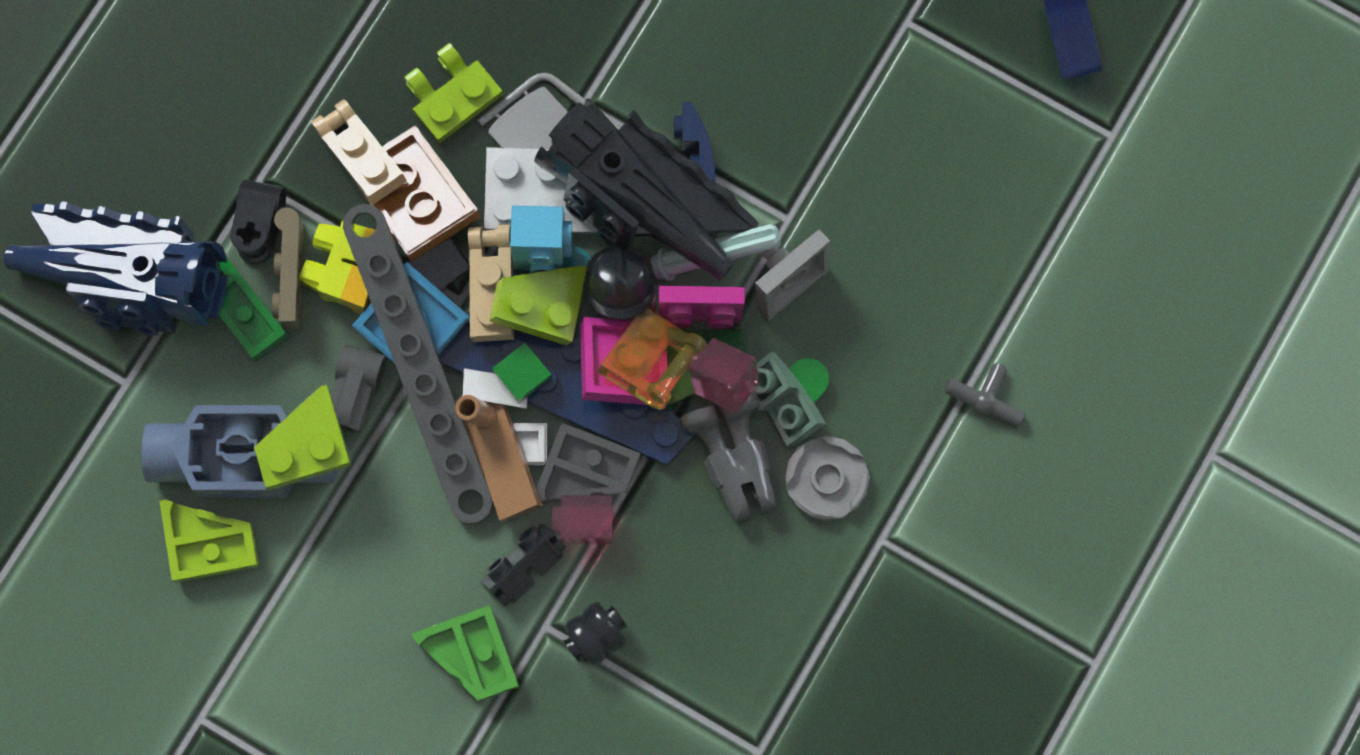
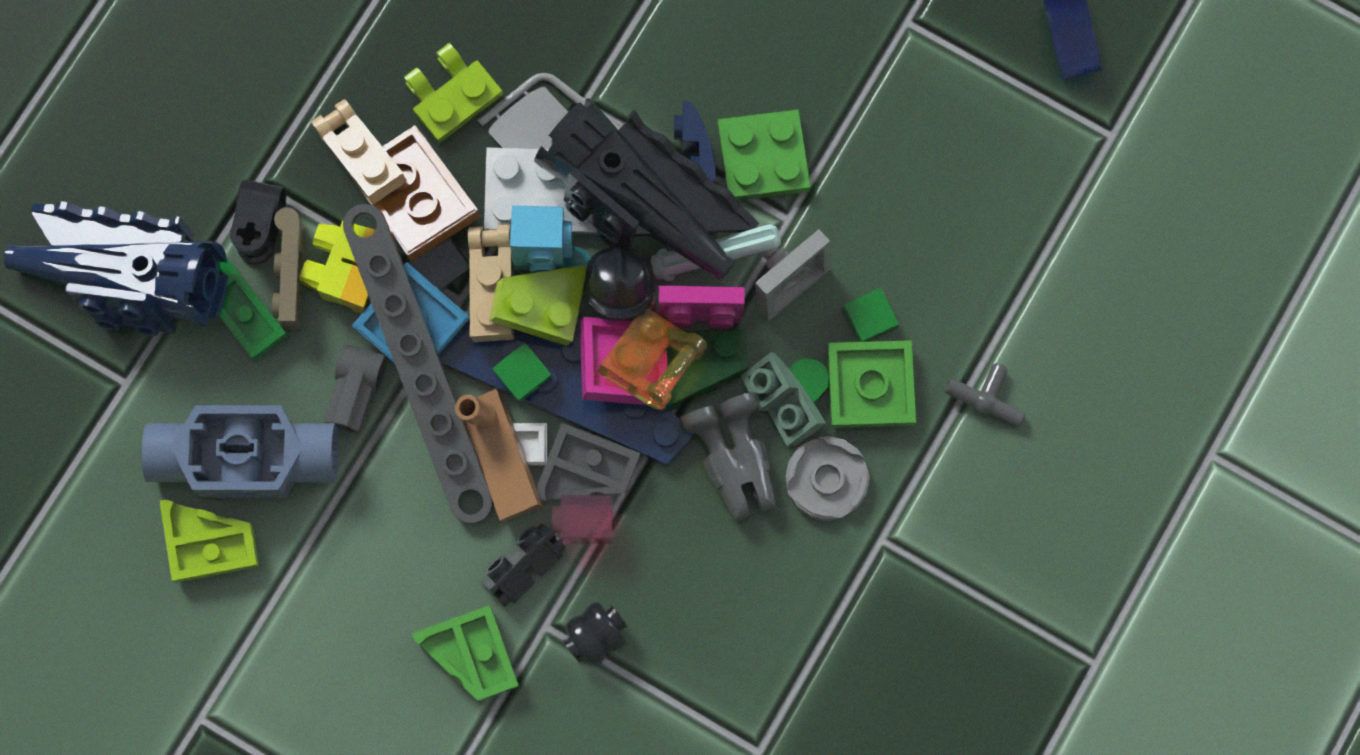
(303, 443): lime wing -> none
(488, 388): white sticker -> none
(724, 375): clear pink brick -> none
(763, 155): none -> bright green plate
(870, 316): none -> green tile
(871, 384): none -> bright green plate

